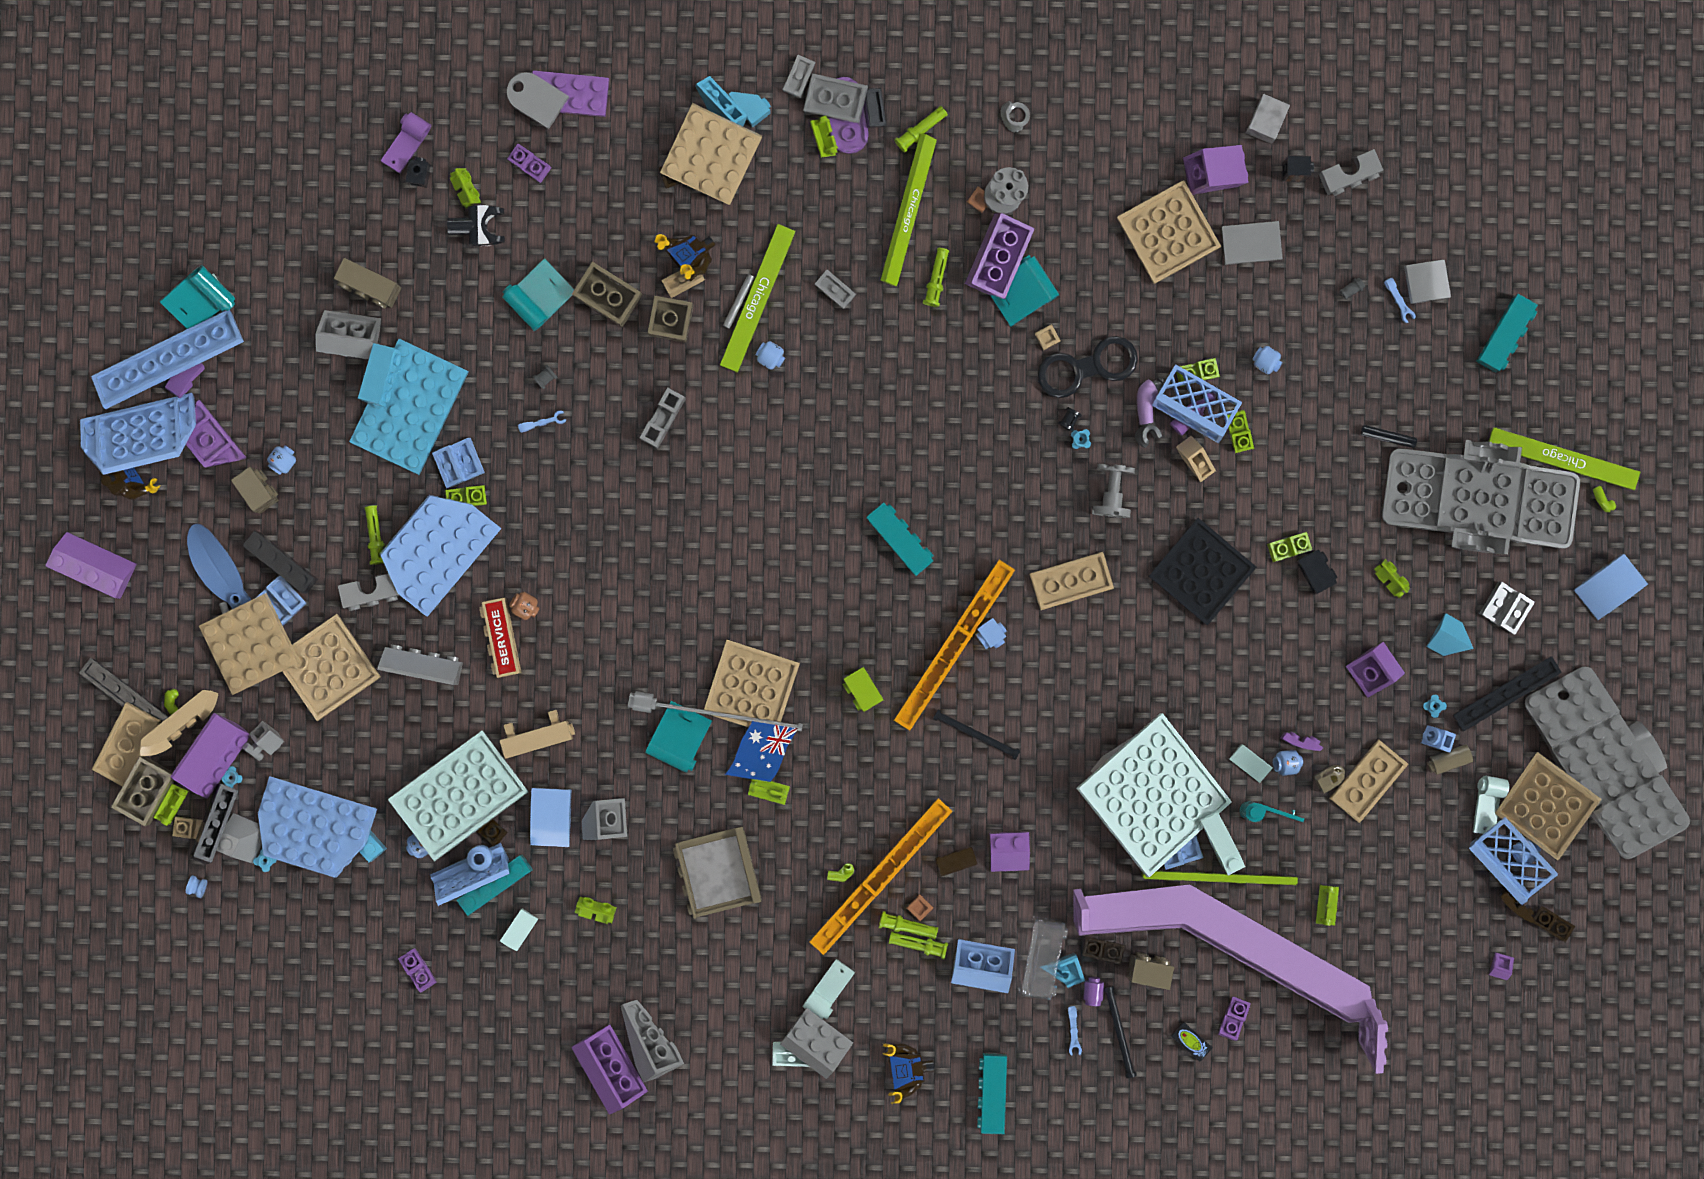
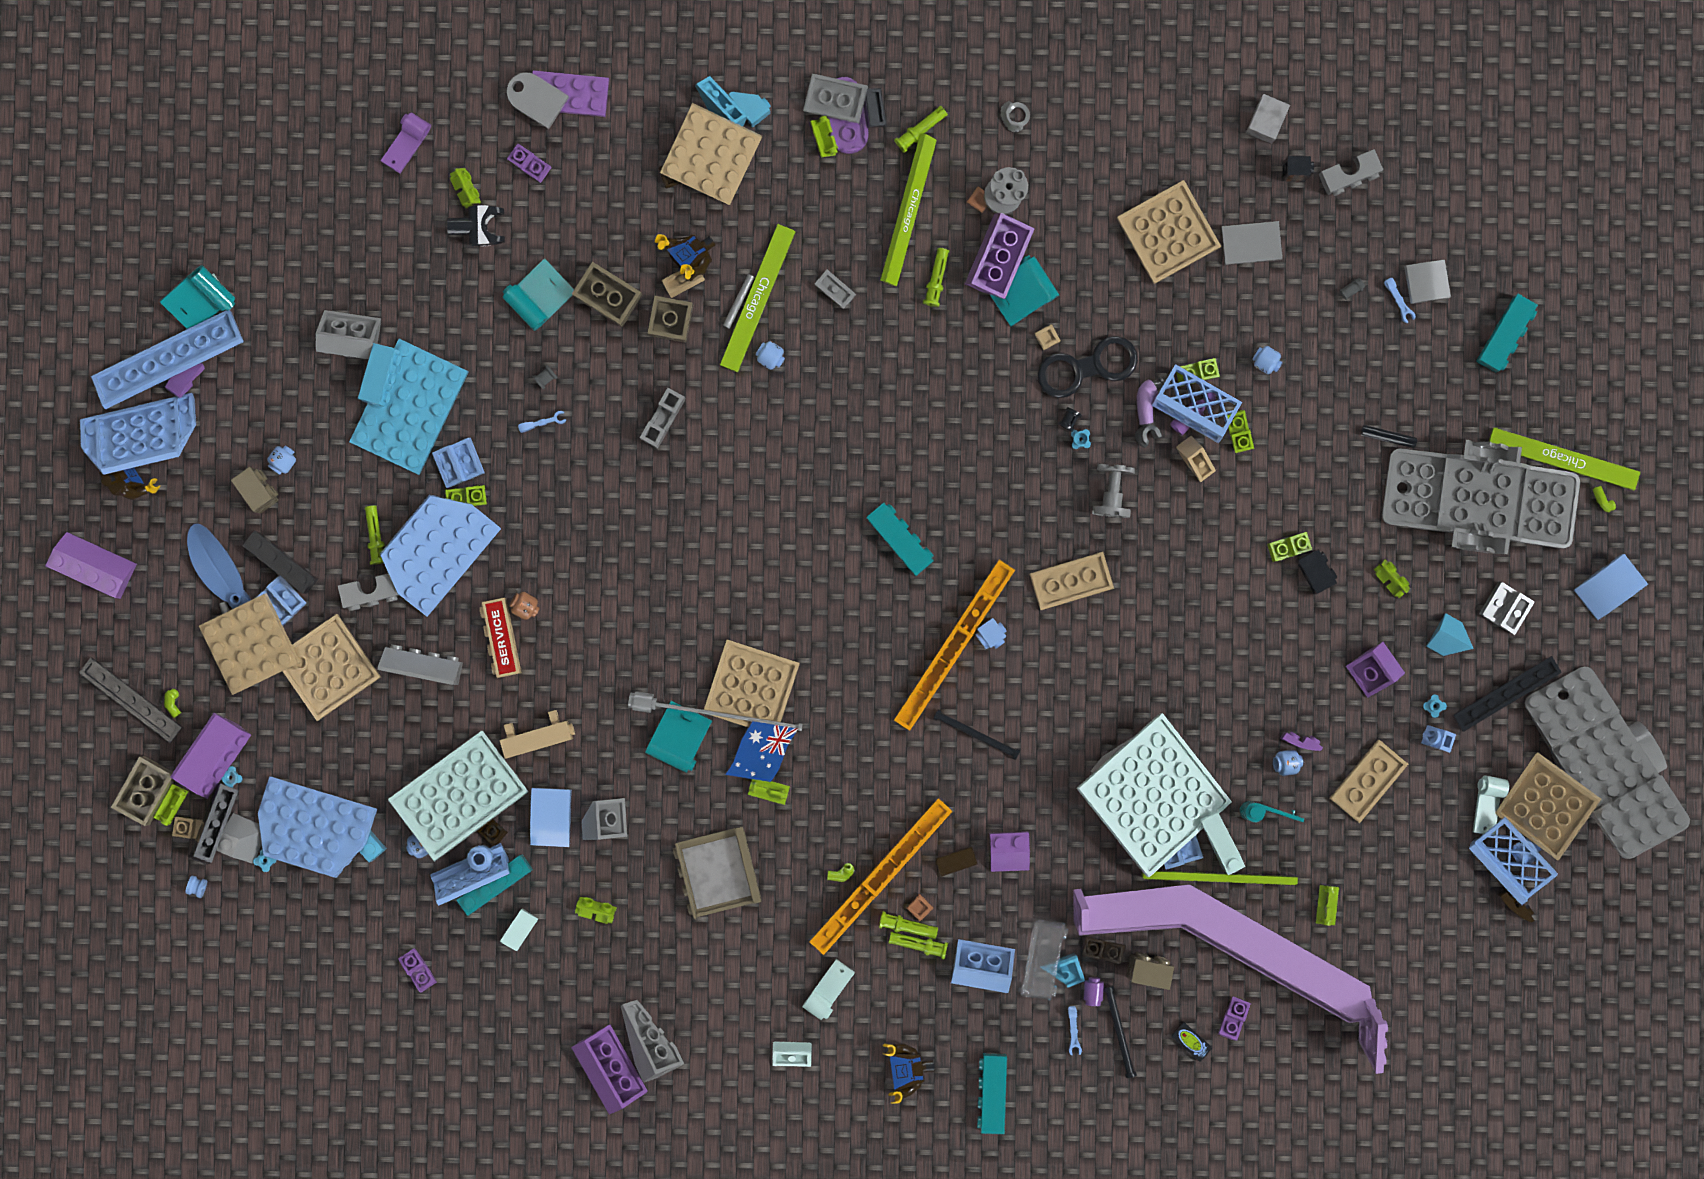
(124, 743): tan tile -> none
(198, 707): tan brick -> none
(210, 441): medium lavender wing -> none
(265, 739): light grey brick -> none
(367, 284): dark tan brick -> none
(418, 172): black brick -> none
(799, 76): light grey plate -> none
(816, 1043): light grey brick -> none
(863, 690): lime brick -> none
(1202, 571): black plate -> none
(1215, 169): medium lavender slope -> none
(1250, 763): light aqua slope -> none
(1329, 778): dark tan rock -> none
(1447, 761): dark tan brick -> none
(1501, 966): medium lavender slope -> none
(1553, 924): dark brown slope -> none

